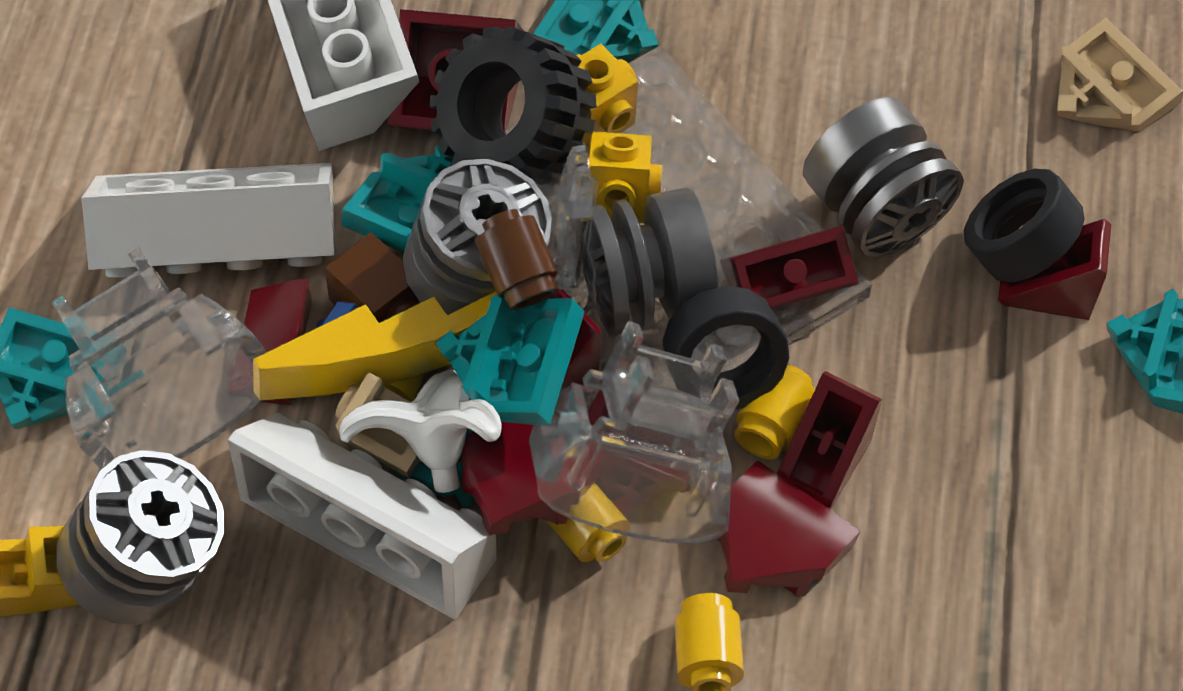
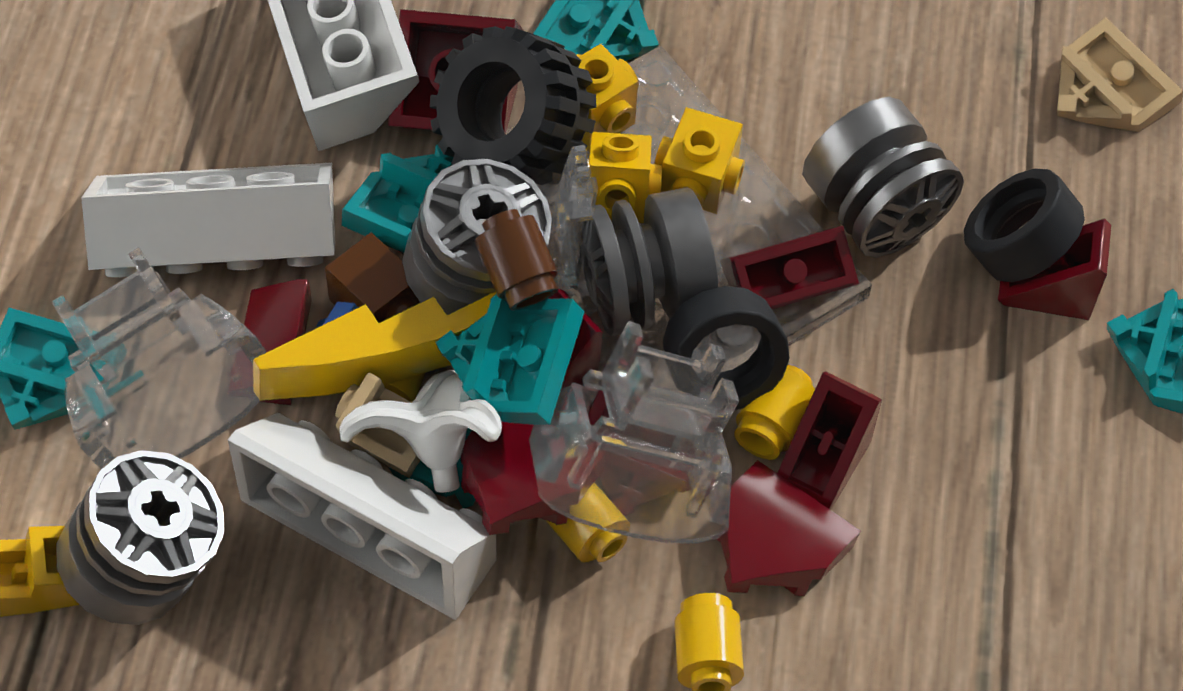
(702, 158): none -> yellow brick

